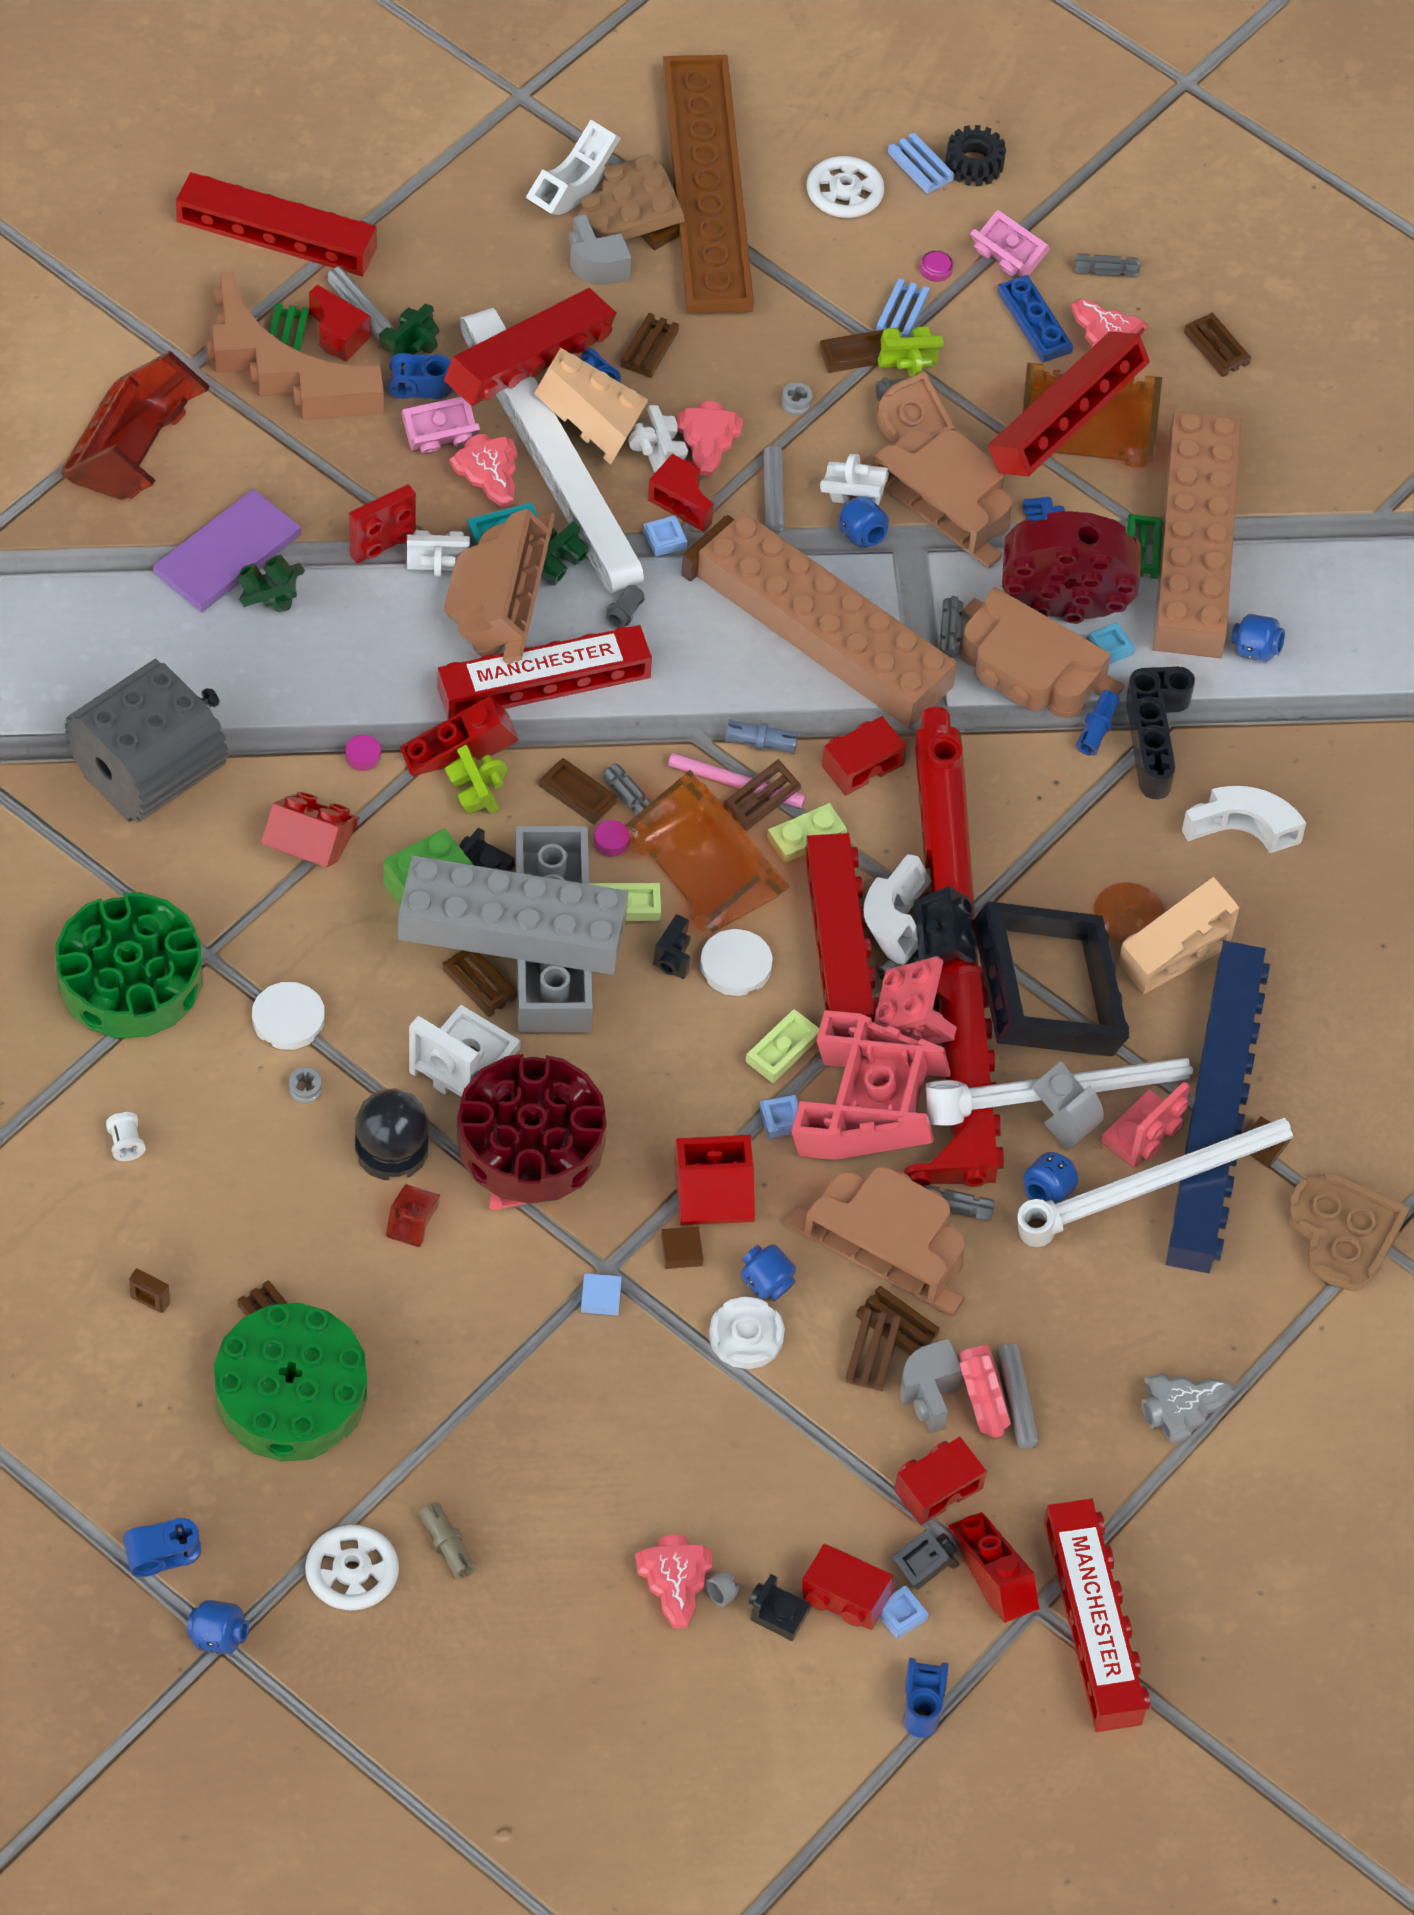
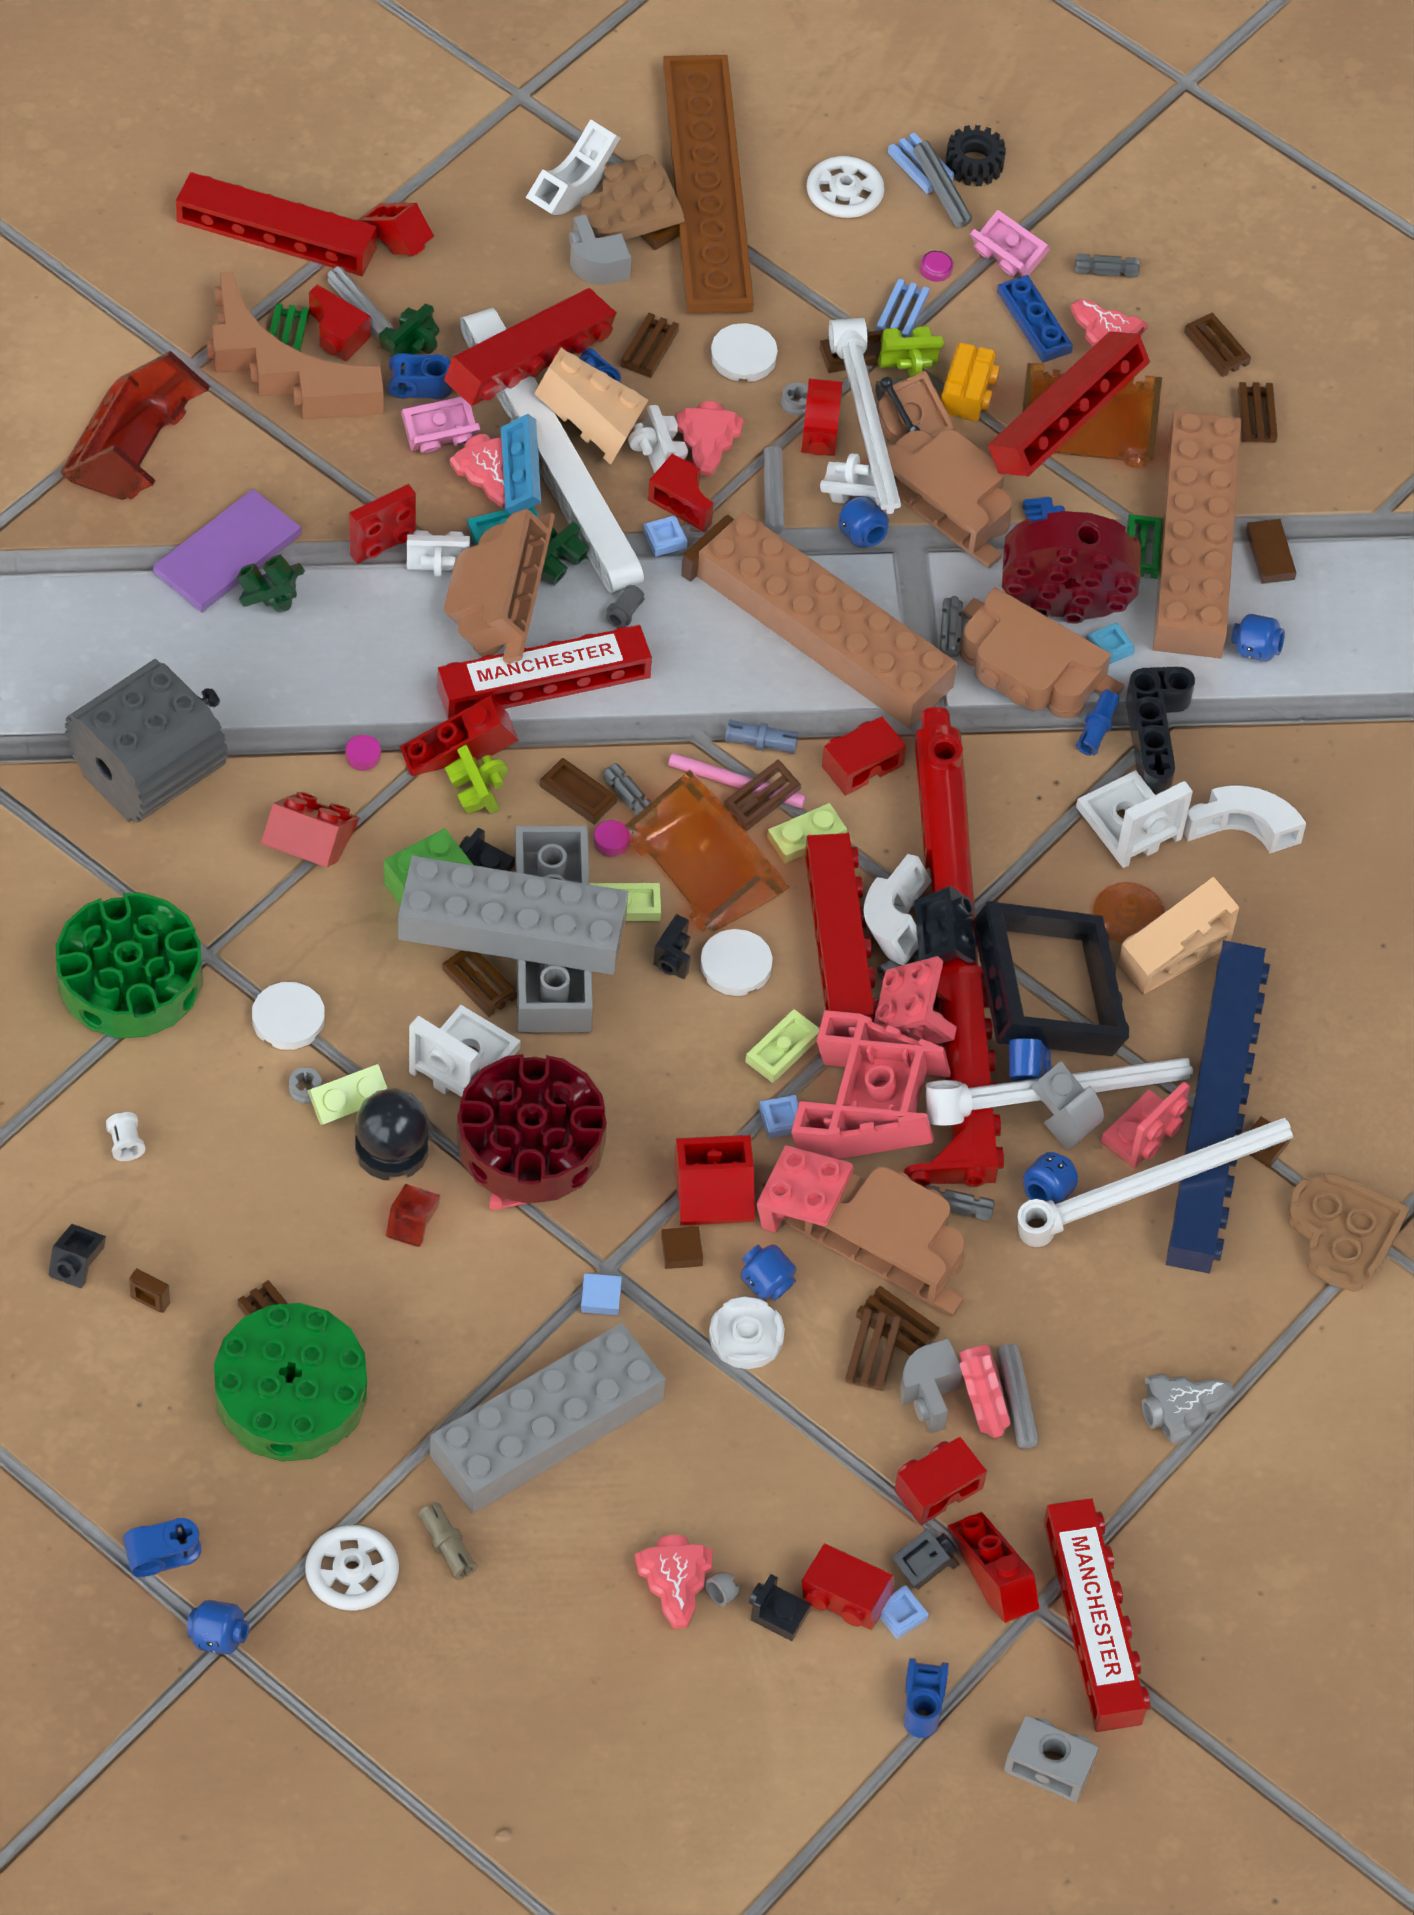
(74, 1254): none -> black bracket
(346, 1093): none -> yellowish green plate
(400, 227): none -> red arch
(520, 464): none -> dark azure plate
(547, 1417): none -> light grey brick
(744, 352): none -> white tile
(802, 1188): none -> coral bracket
(821, 417): none -> red arch
(849, 341): none -> white piece
(887, 383): none -> black hinge
(942, 184): none -> axle
(969, 381): none -> light orange brick
(1028, 1059): none -> blue piece
(1062, 1776): none -> light grey brick
(1146, 820): none -> white bracket
(1257, 391): none -> reddish brown tile
(1271, 551): none -> reddish brown tile

